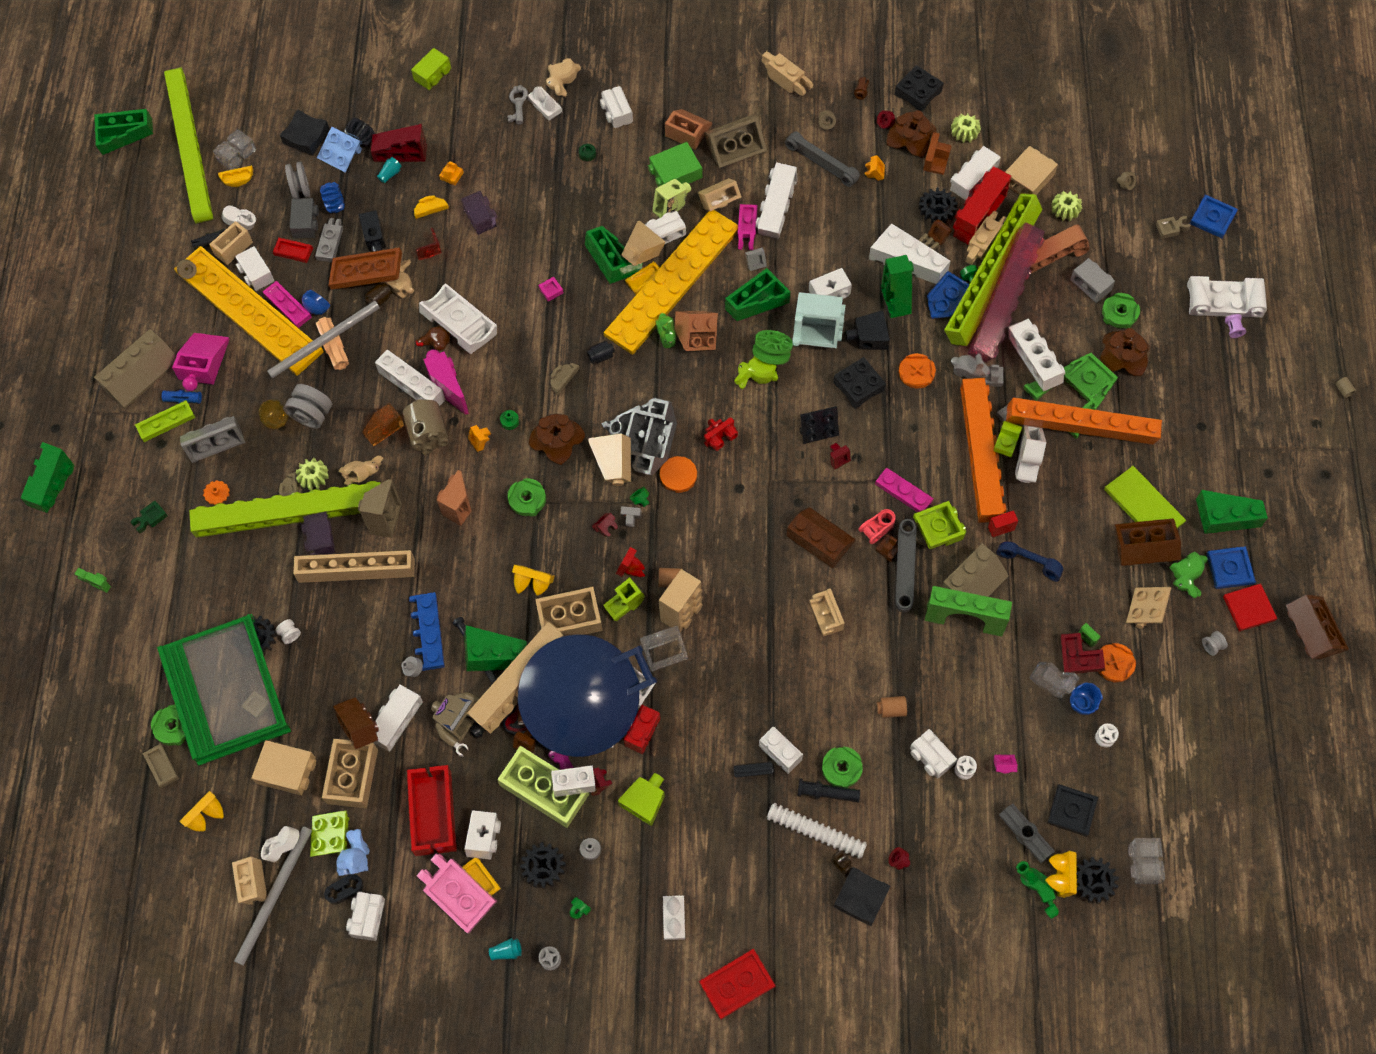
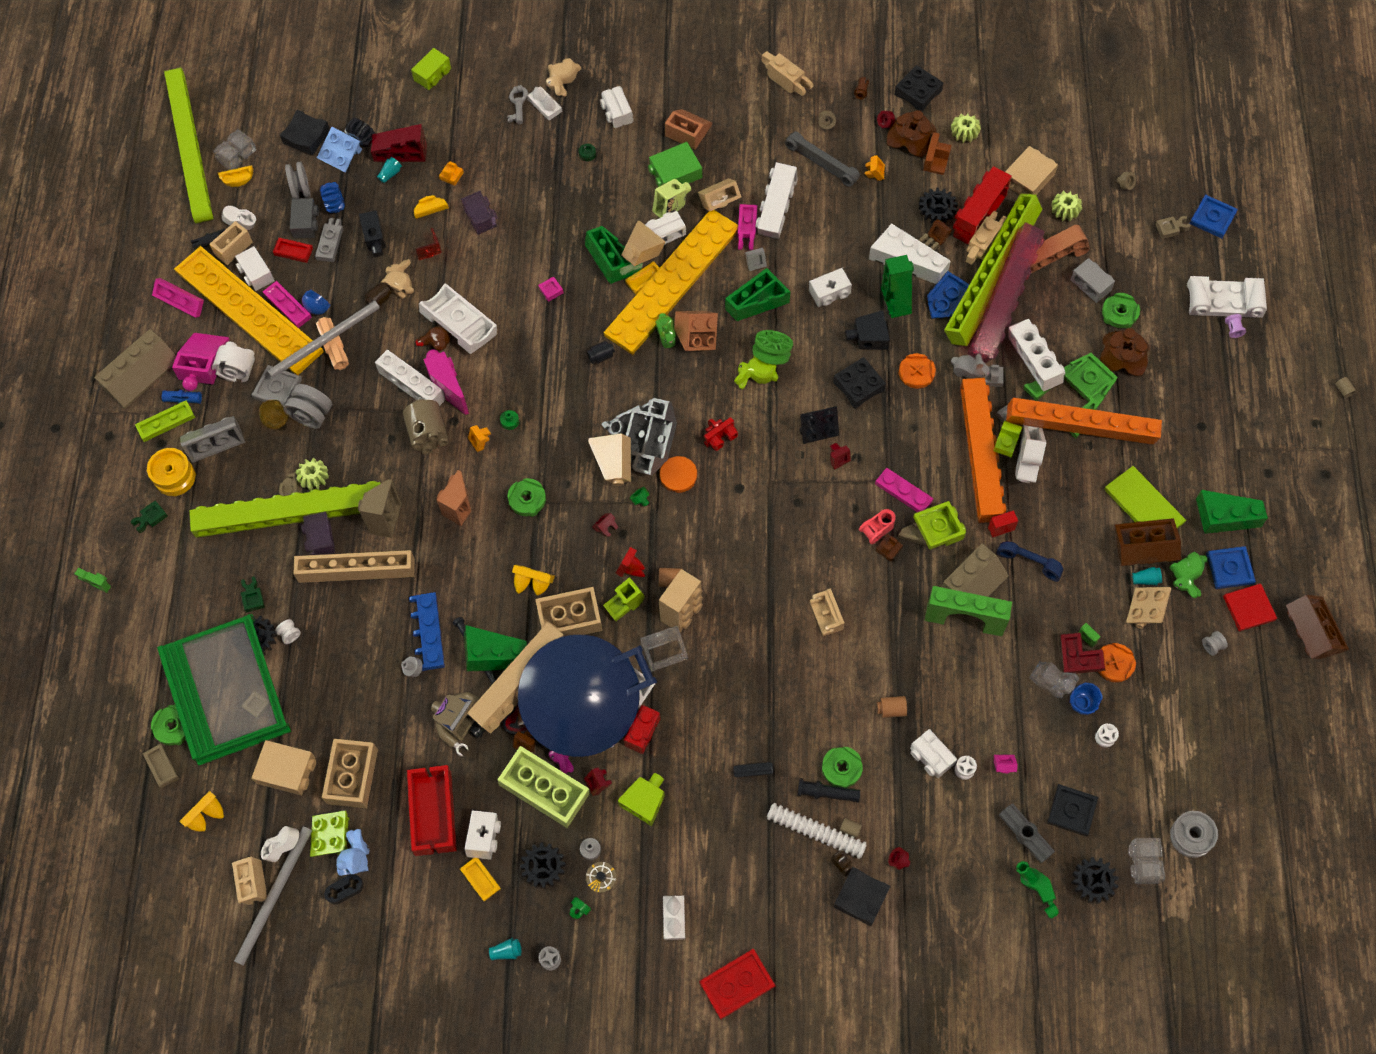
(48, 478): green wedge -> none
(121, 128): green wedge -> none
(171, 472): none -> yellow wheel
(177, 297): none -> dark pink plate
(186, 269): dark tan tile -> none
(216, 492): orange piece -> none
(233, 362): none -> white brick
(252, 597): none -> dark green plate
(278, 388): none -> light grey tile
(356, 722): reddish brown brick -> none
(359, 471): tan animal -> none
(365, 268): dark orange plate -> none
(366, 916): white brick -> none
(382, 424): clear orange slope -> none
(396, 716): white brick -> none
(457, 893): bright pink tile -> none
(557, 447): reddish brown brick -> none
(562, 375): dark tan tile -> none
(573, 781): white brick -> none
(601, 877): none -> dark tan piece
(630, 514): light grey tile -> none
(735, 141): dark tan slope -> none
(780, 750): white brick -> none
(818, 320): light aqua container -> none
(819, 536): reddish brown slope -> none
(850, 827): none -> dark tan hinge
(905, 565): dark grey piece -> none
(968, 273): green tile -> none
(973, 172): white brick -> none
(1066, 878): yellow tile -> none
(1149, 576): none -> teal cone
(1202, 825): none -> light grey wheel

